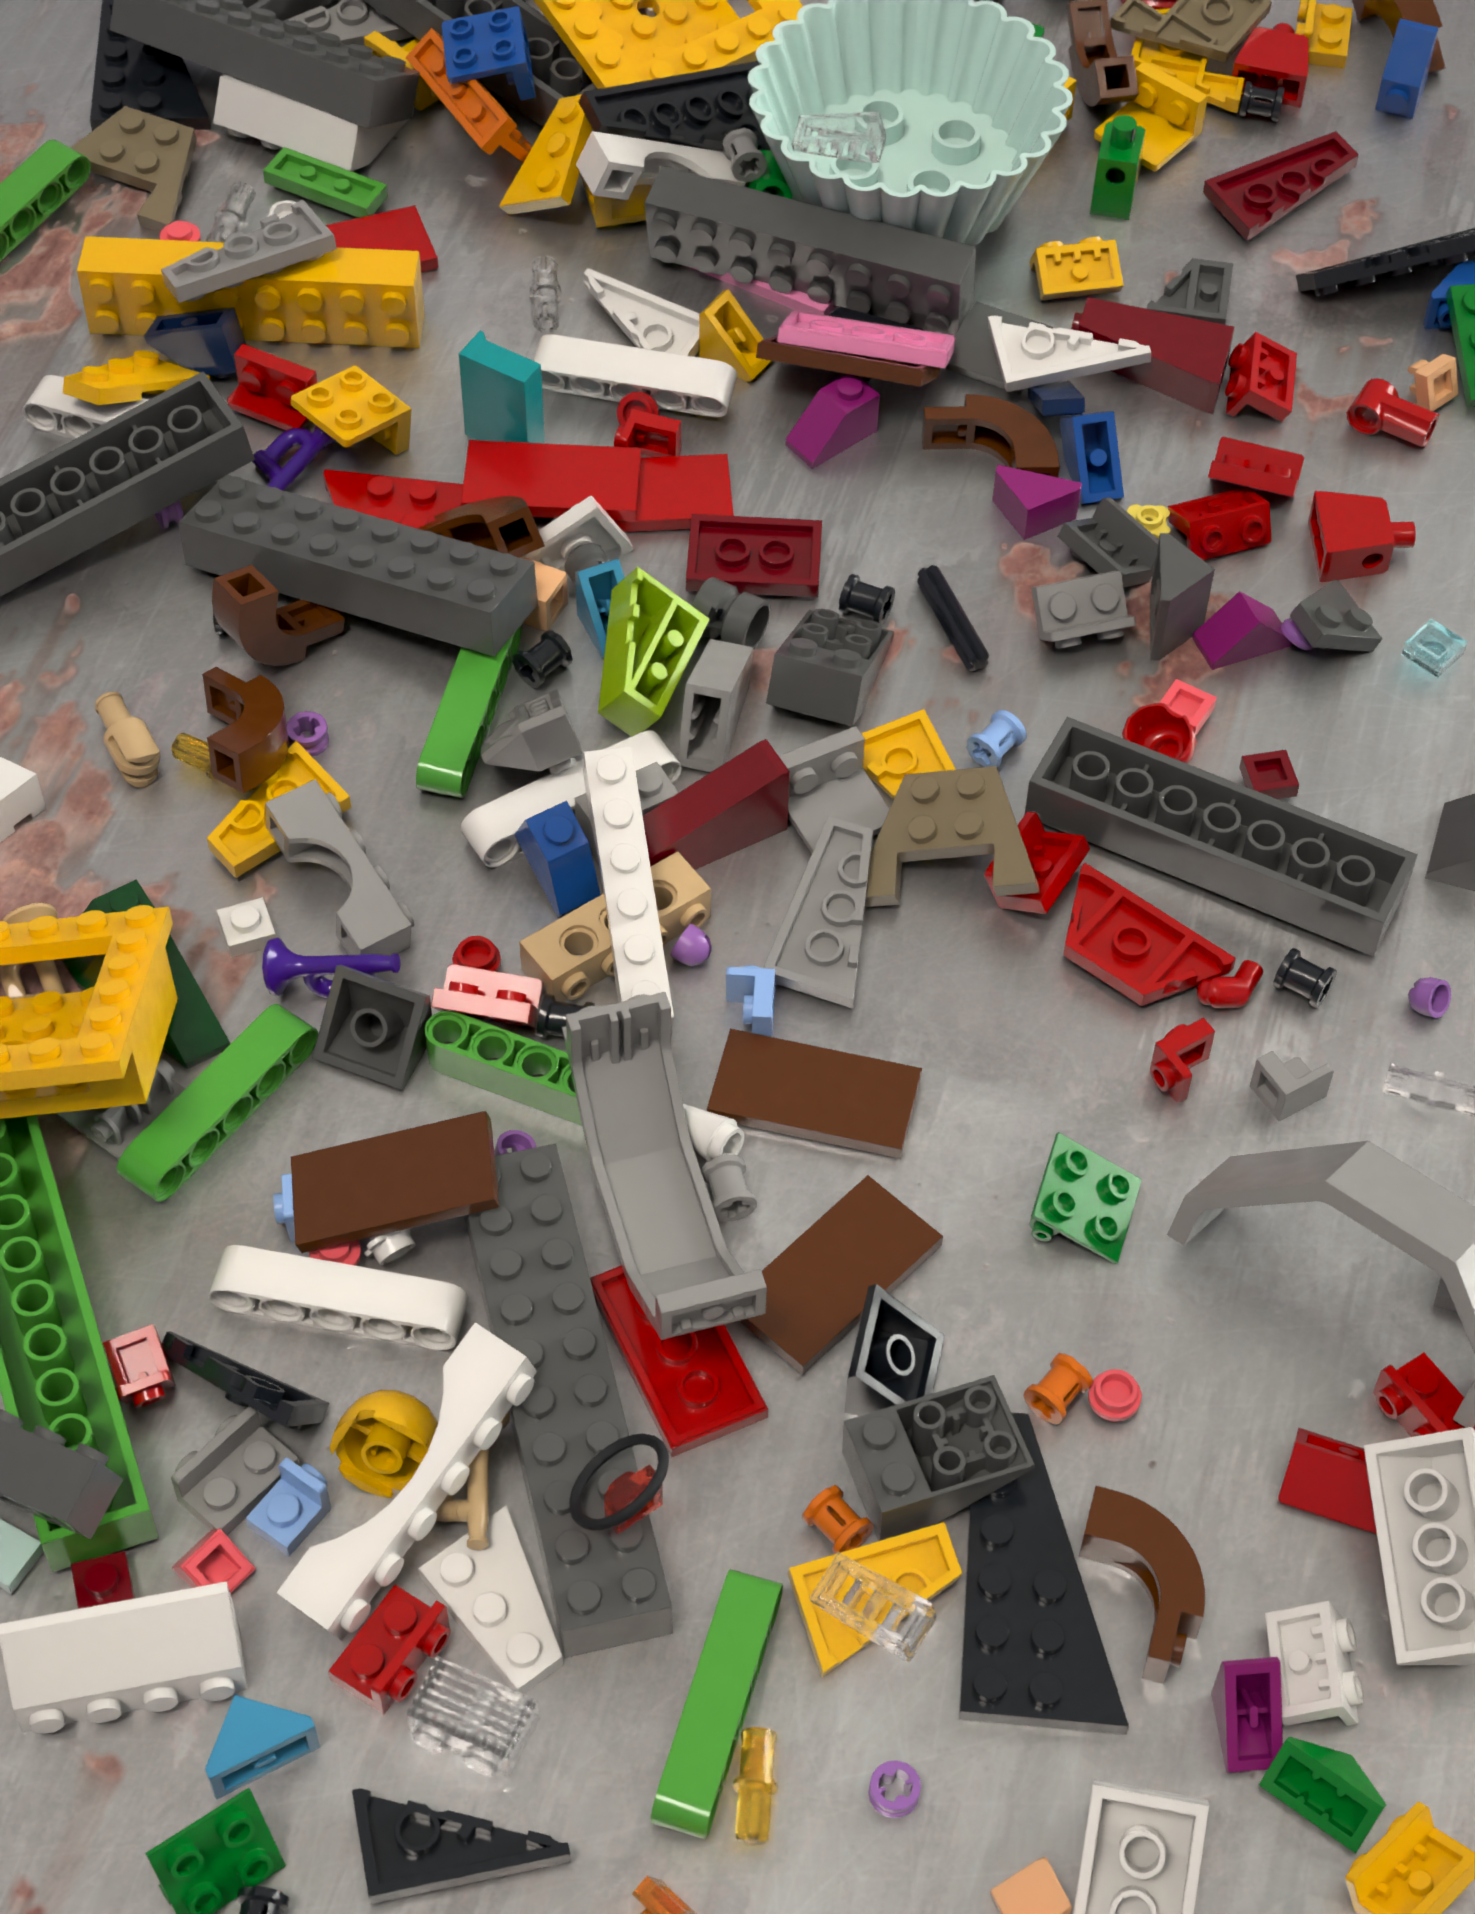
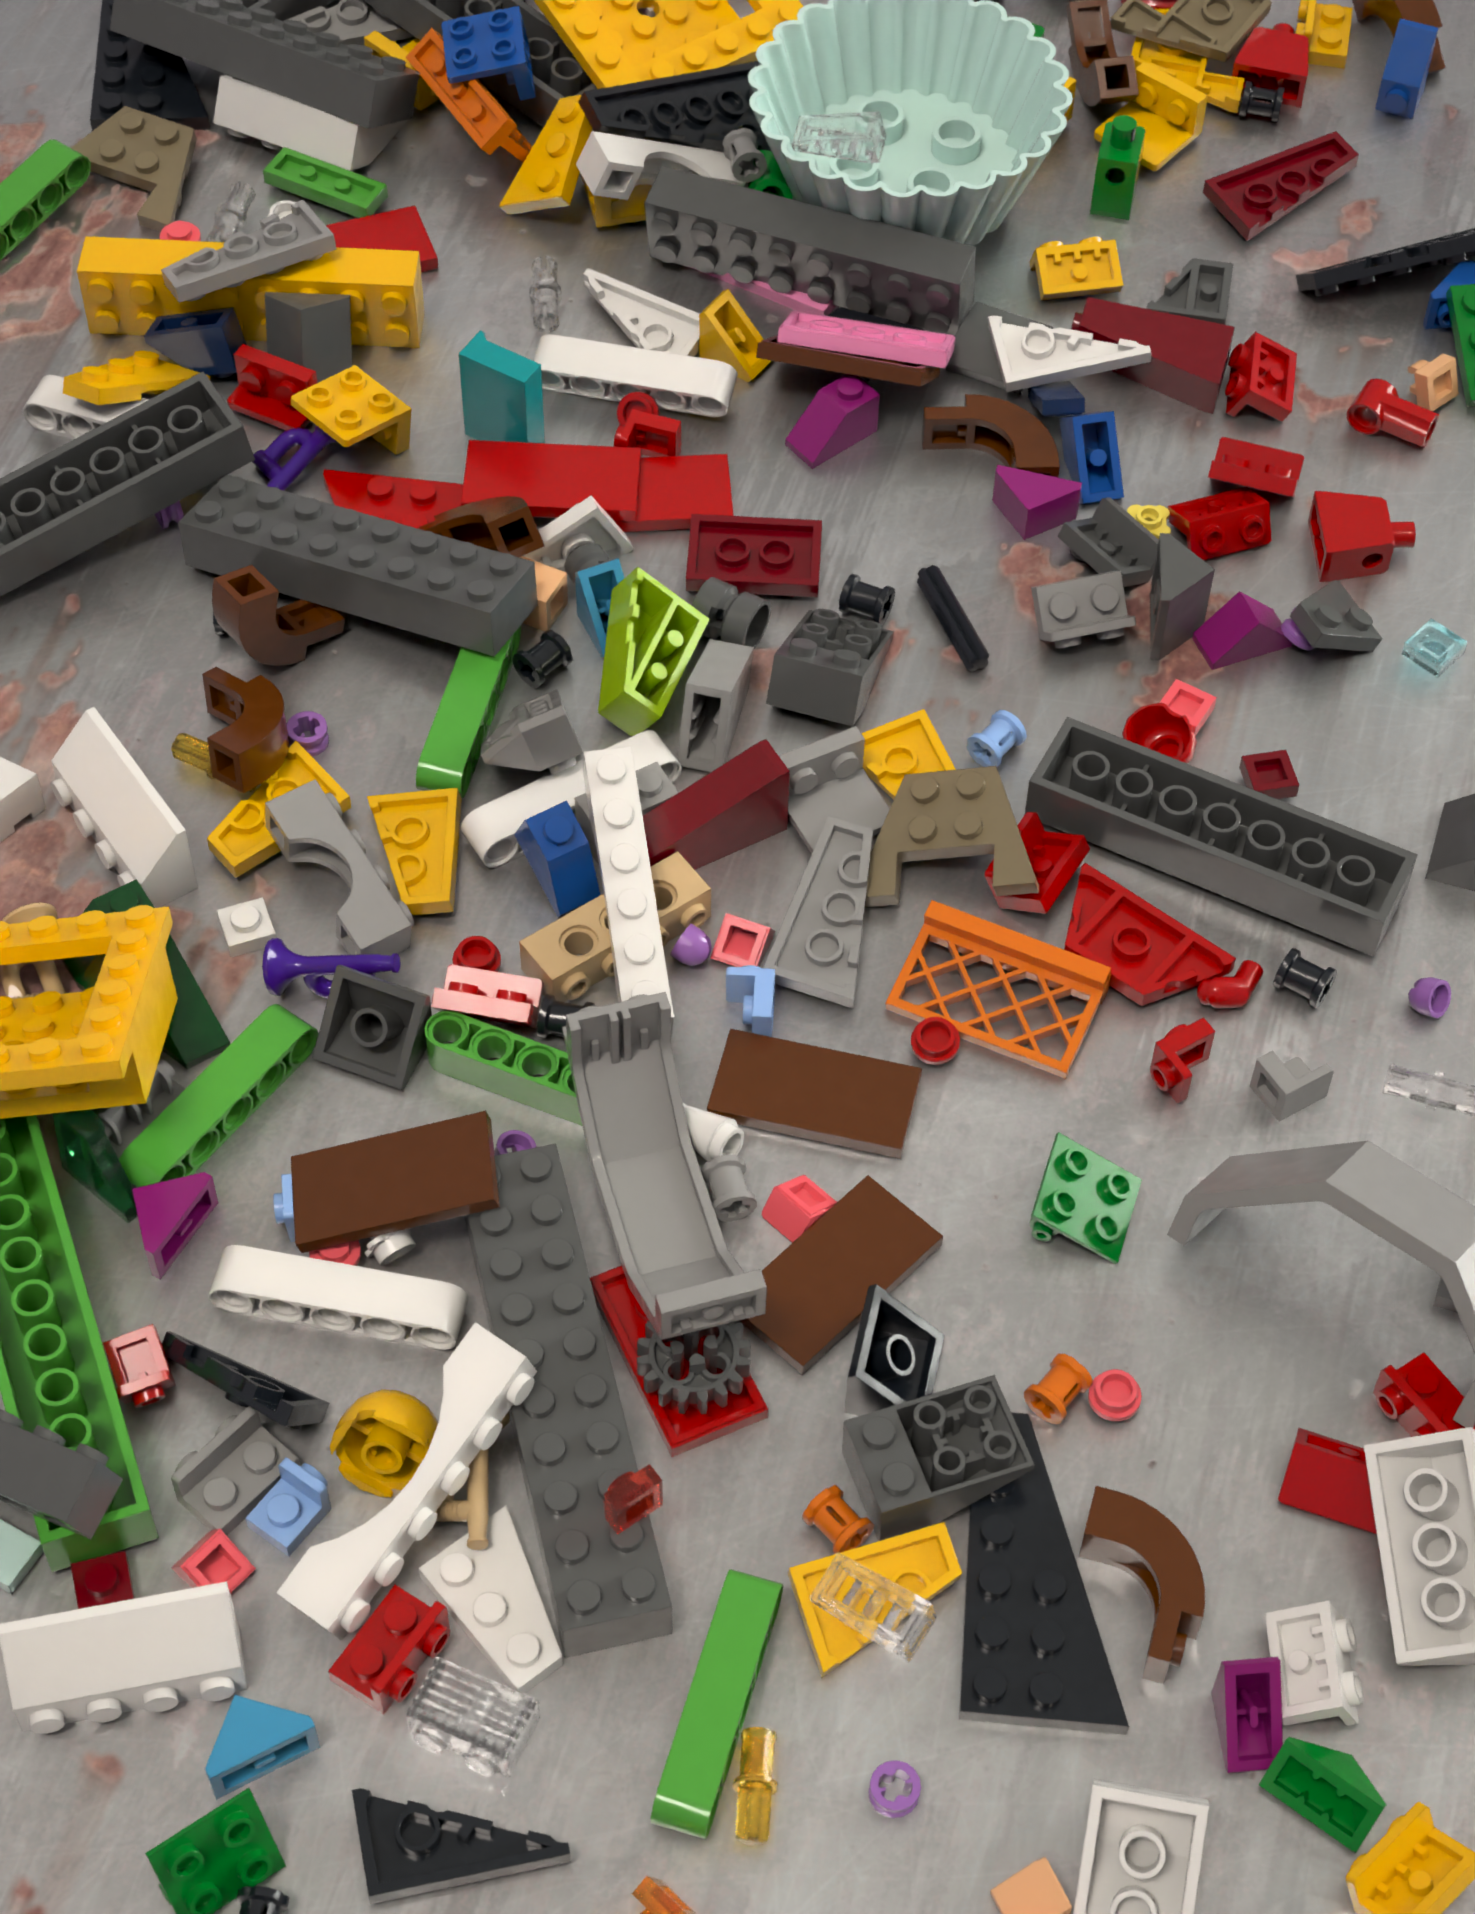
(92, 1160): none -> clear green wing
(122, 812): none -> white slope
(128, 741): tan arm -> none
(172, 1215): none -> magenta slope
(310, 330): none -> dark grey slope
(421, 845): none -> yellow wing
(636, 1505): black tyre -> none
(701, 1385): none -> dark grey gear
(741, 942): none -> coral slope
(796, 1206): none -> coral slope
(935, 1041): none -> red plate
(1024, 959): none -> orange fence

